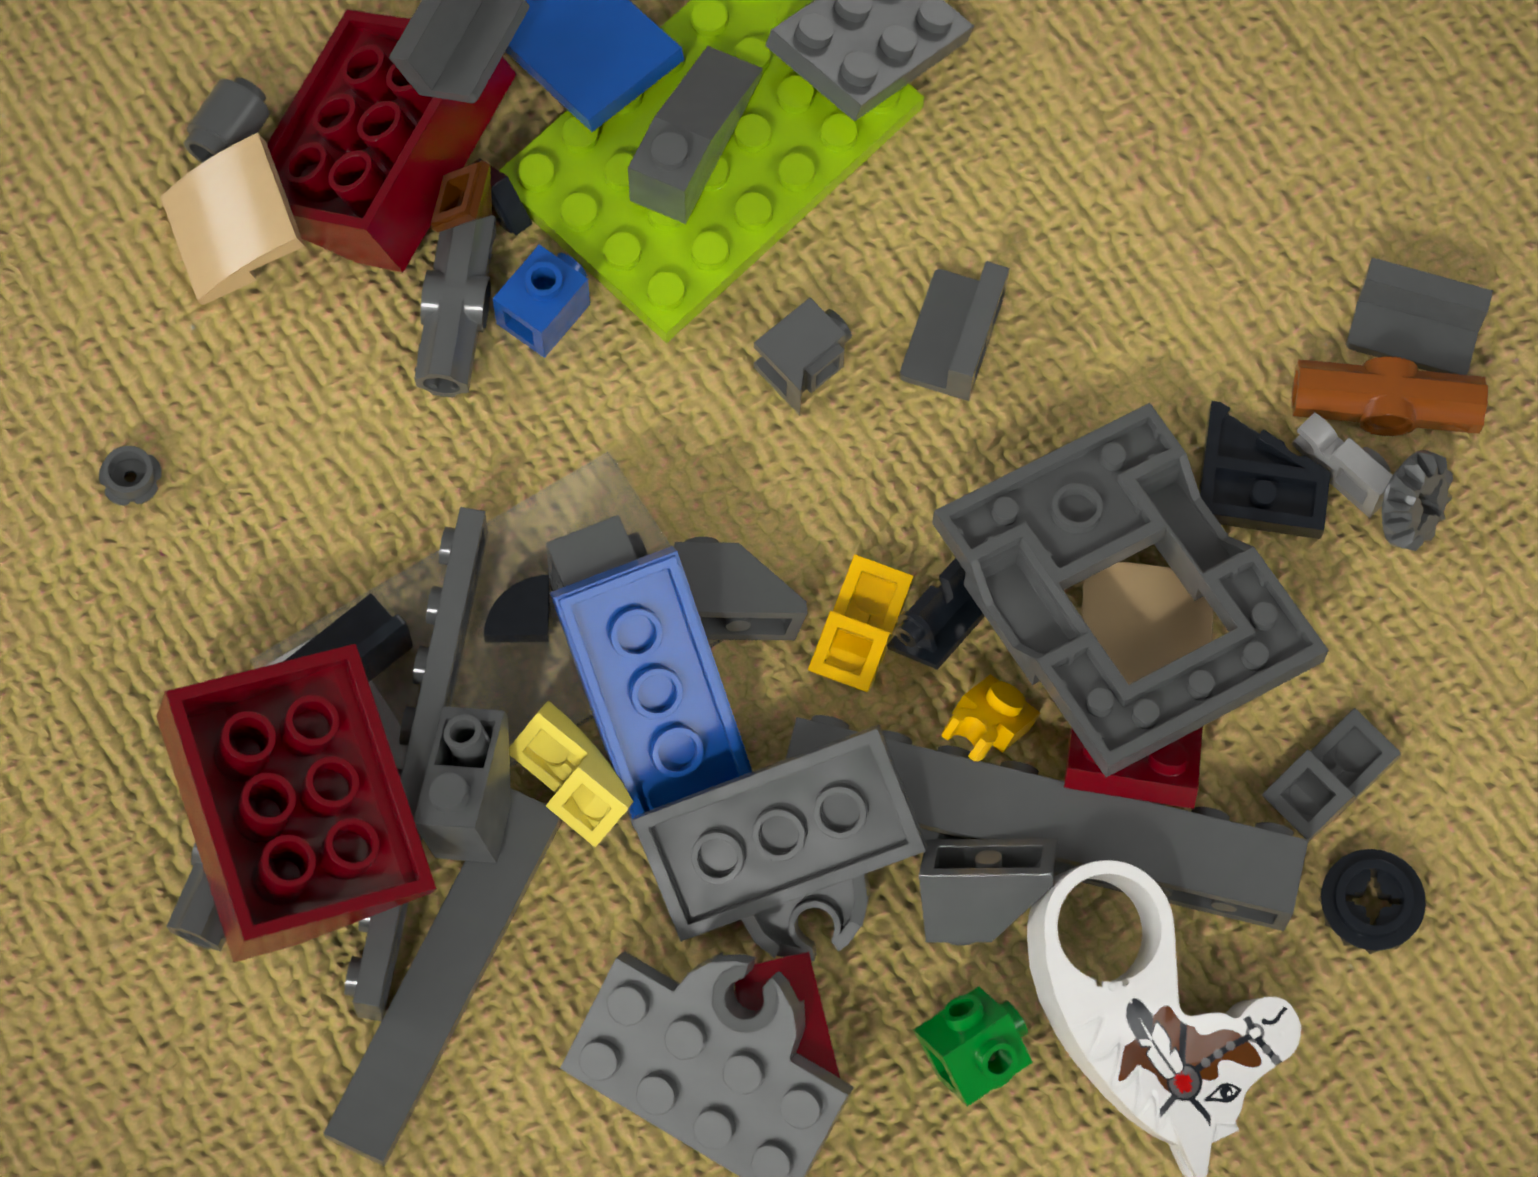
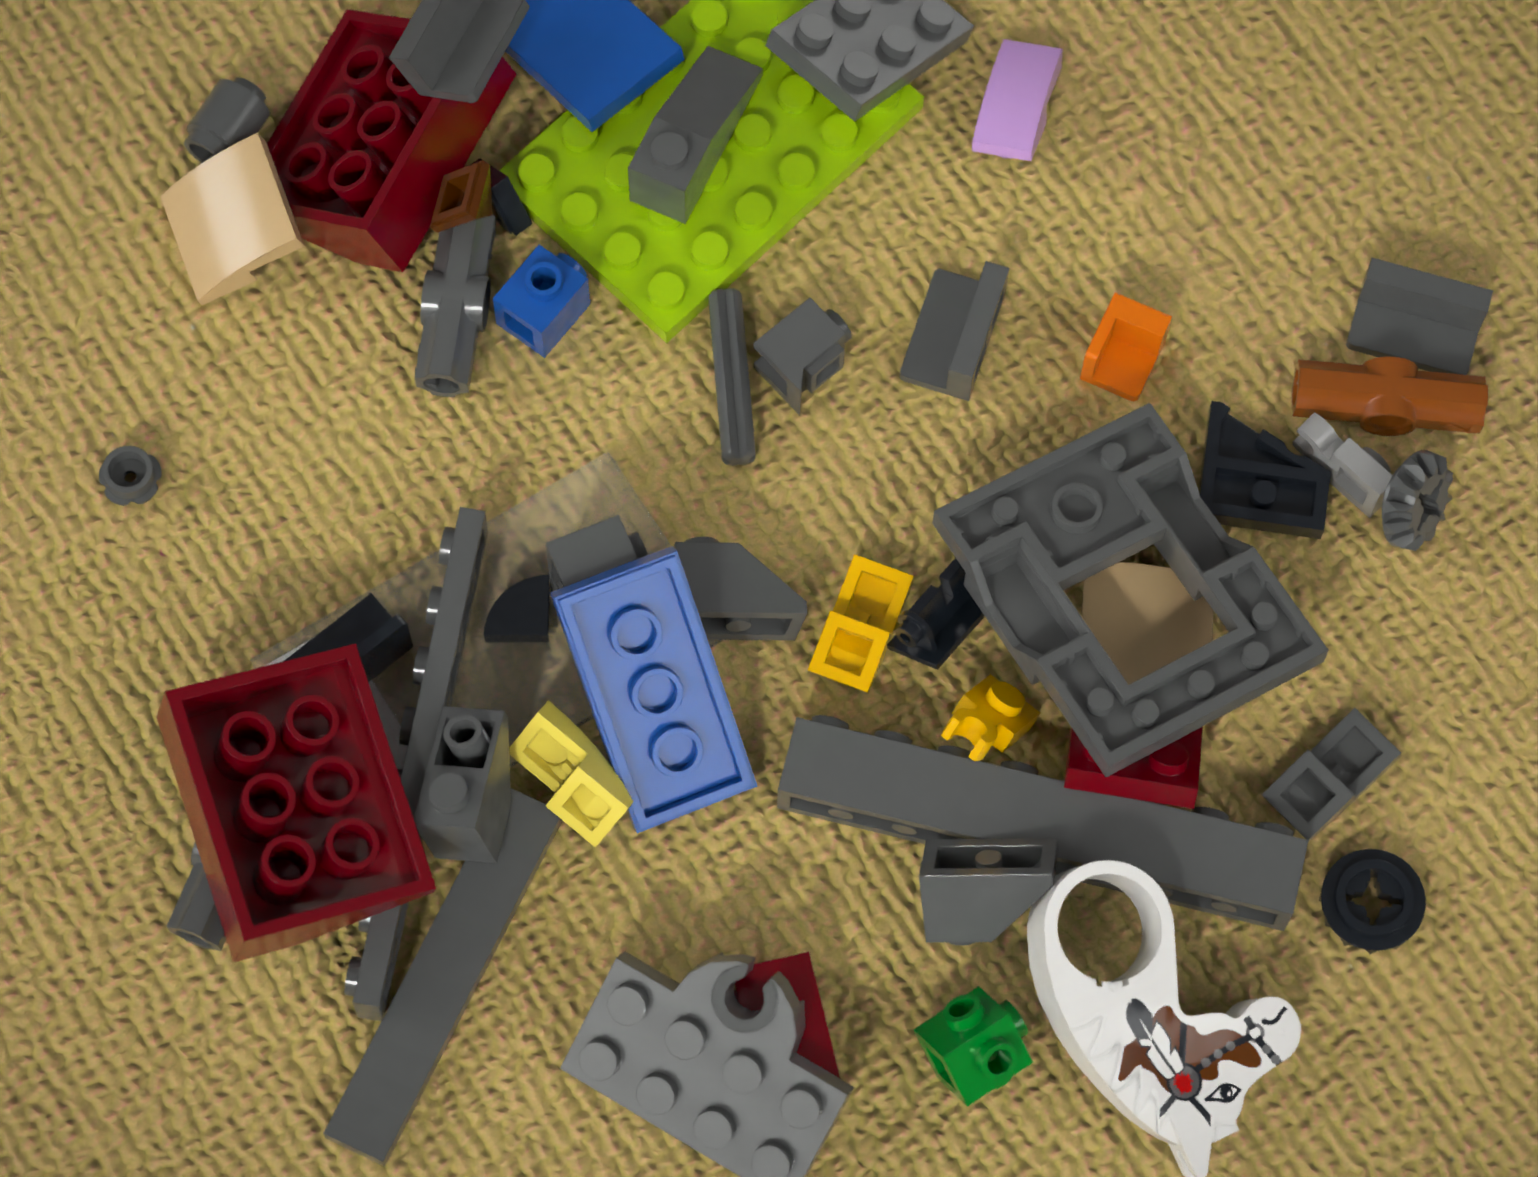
(732, 377): none -> dark grey axle
(784, 844): dark grey plate -> none
(1017, 100): none -> lavender slope
(1125, 347): none -> orange panel

